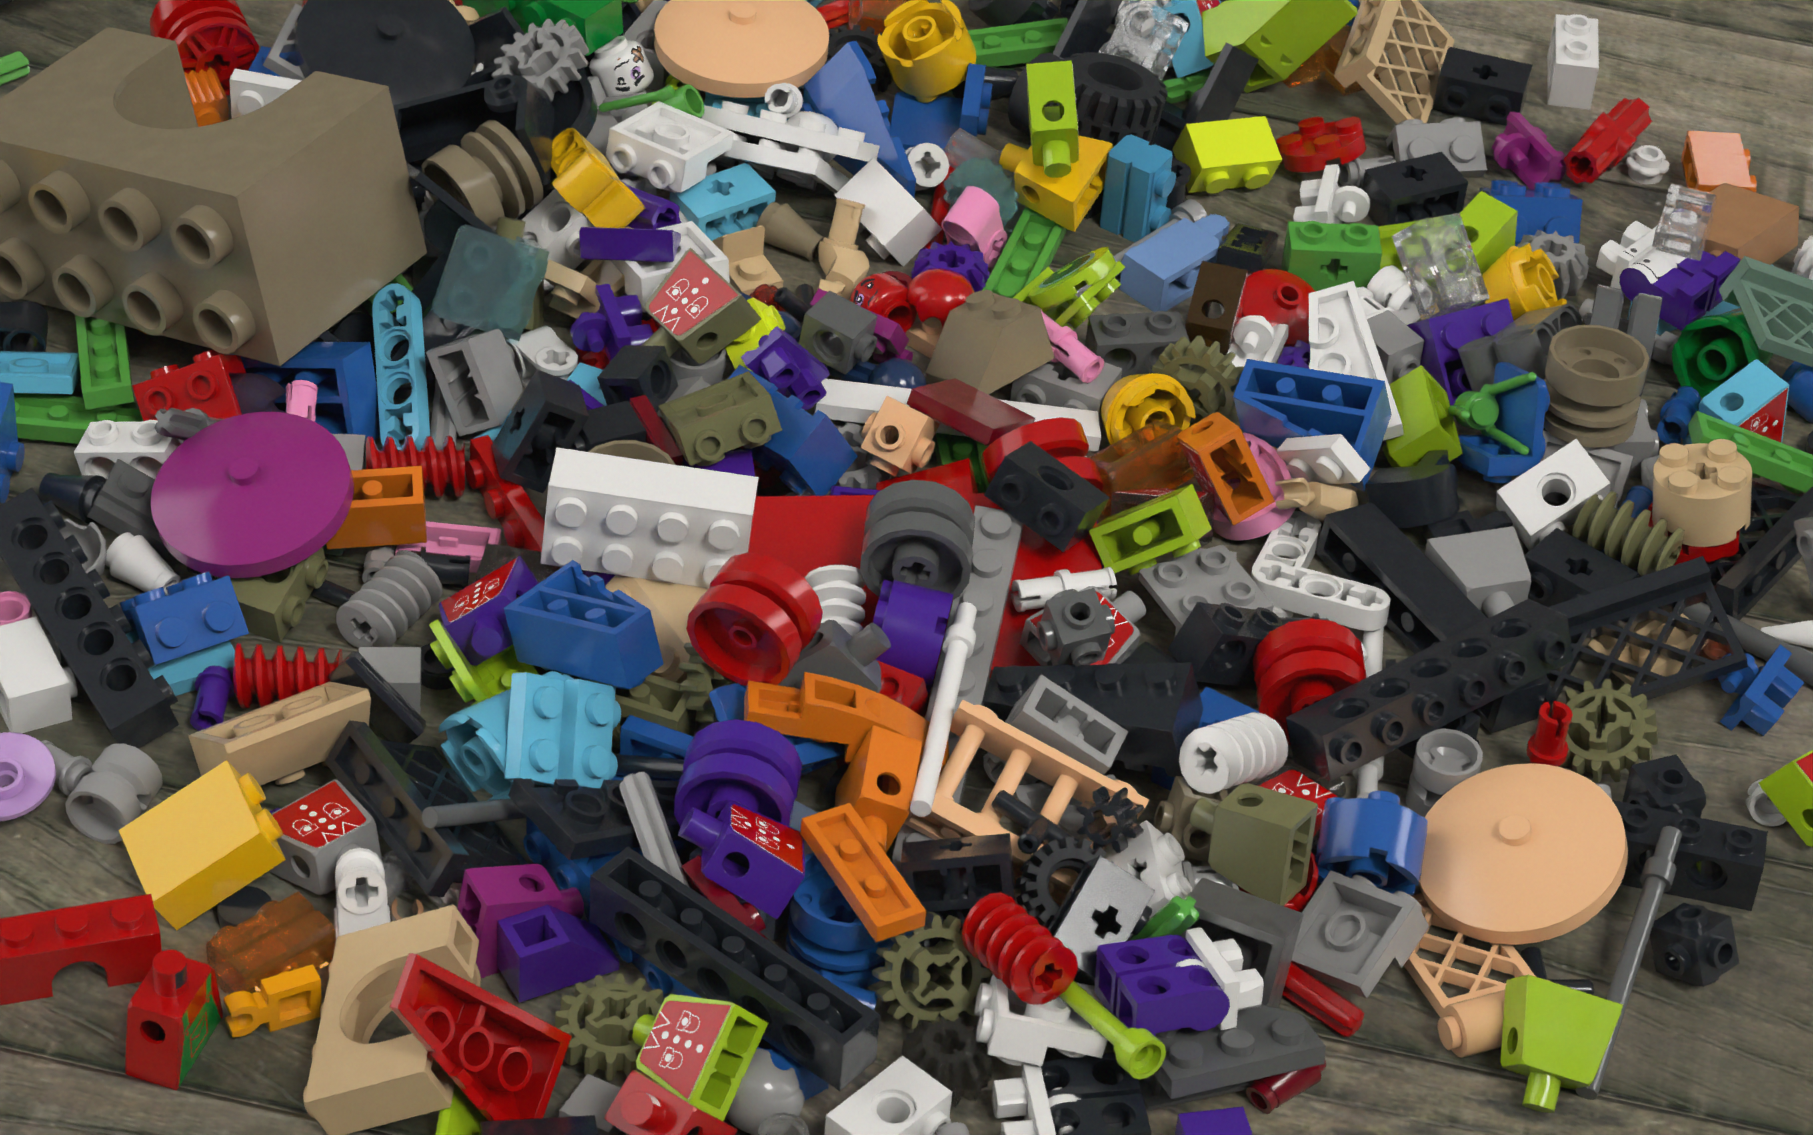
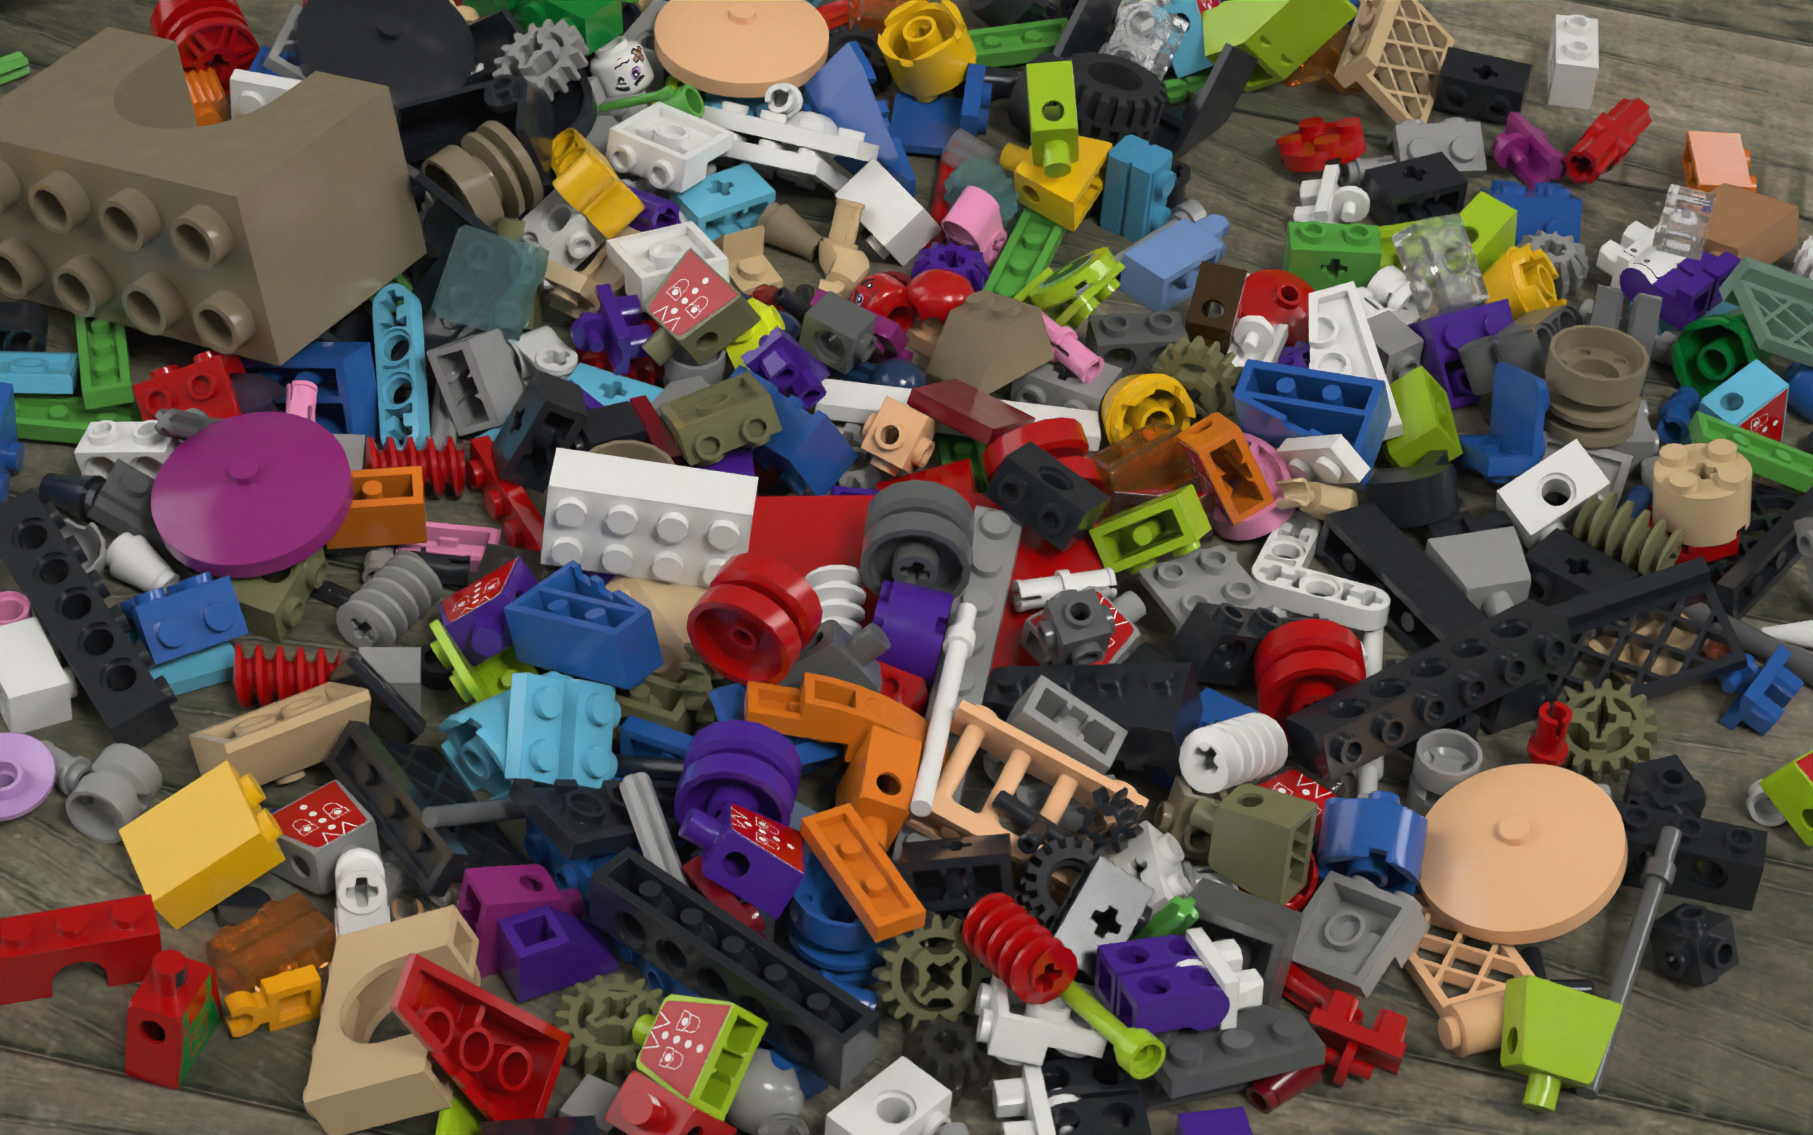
(214, 690): dark purple pin -> none
(628, 244): dark purple slope -> none
(638, 372): black brick -> none
(935, 171): white wheel -> none
(1228, 154): neon yellow brick -> none
(1247, 247): black plate -> none
(1355, 1047): none -> red hips
(1481, 410): bright green plant -> none
(1647, 165): white plate -> none

